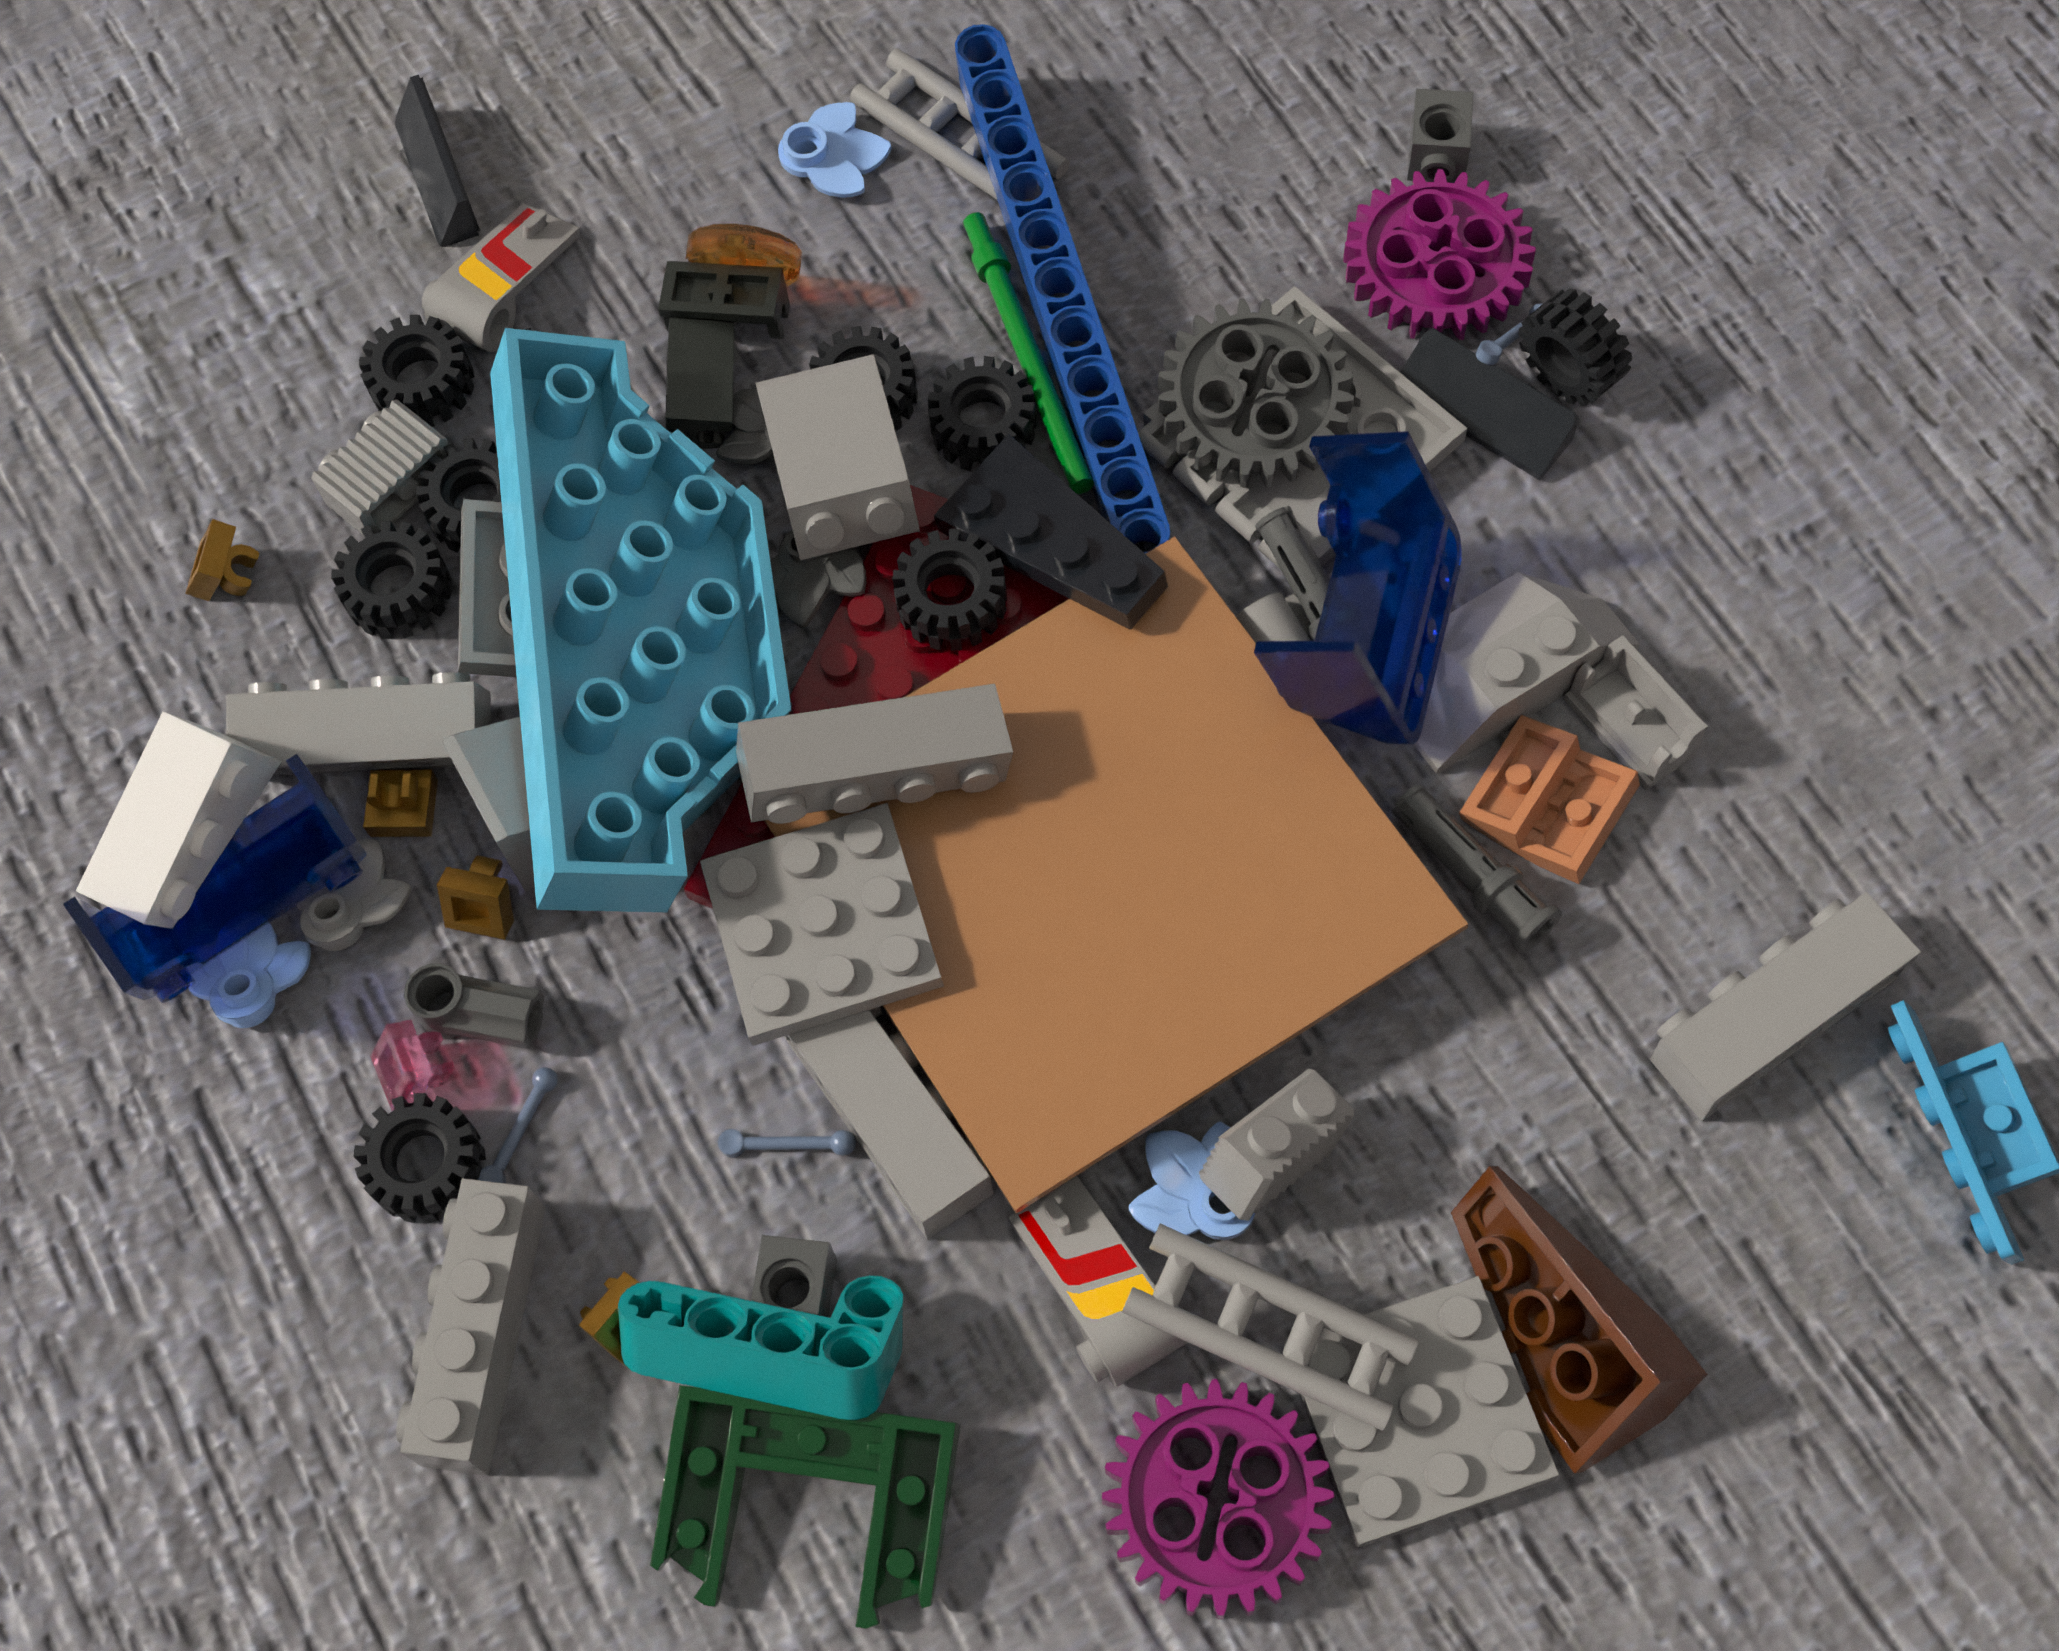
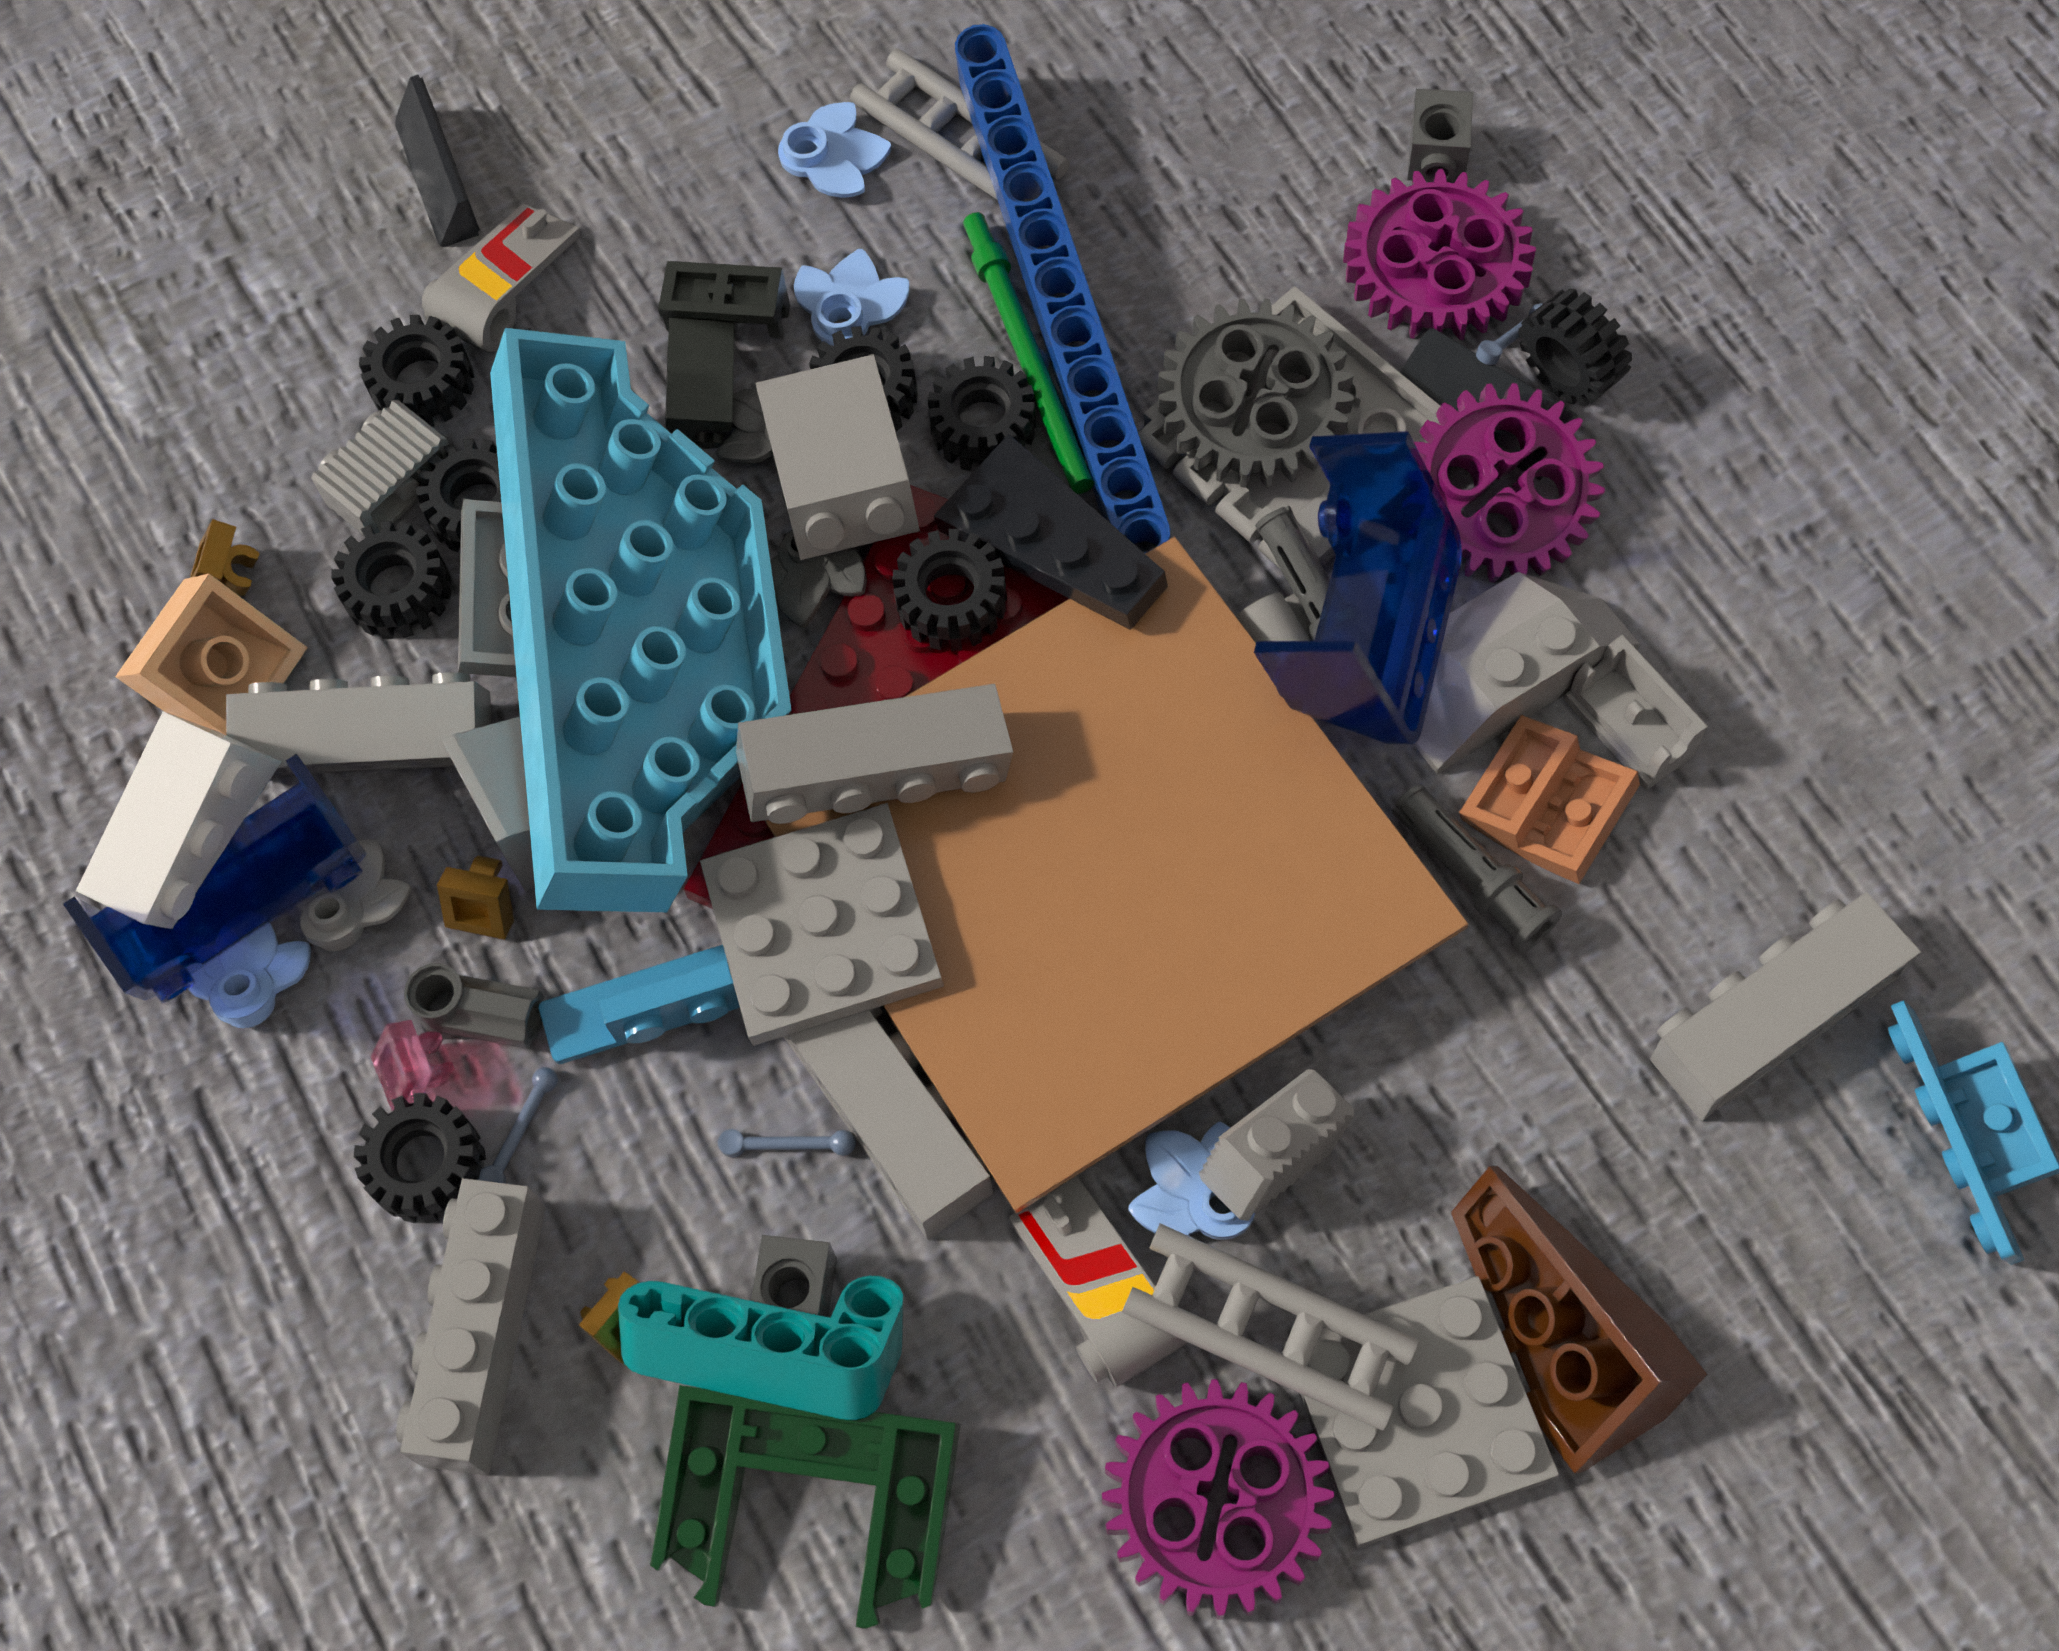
(205, 648): none -> light nougat slope
(400, 803): pearl gold tile -> none
(639, 1005): none -> dark azure bracket
(745, 246): clear orange tile -> none
(849, 293): none -> light blue plate
(1537, 523): none -> magenta gear

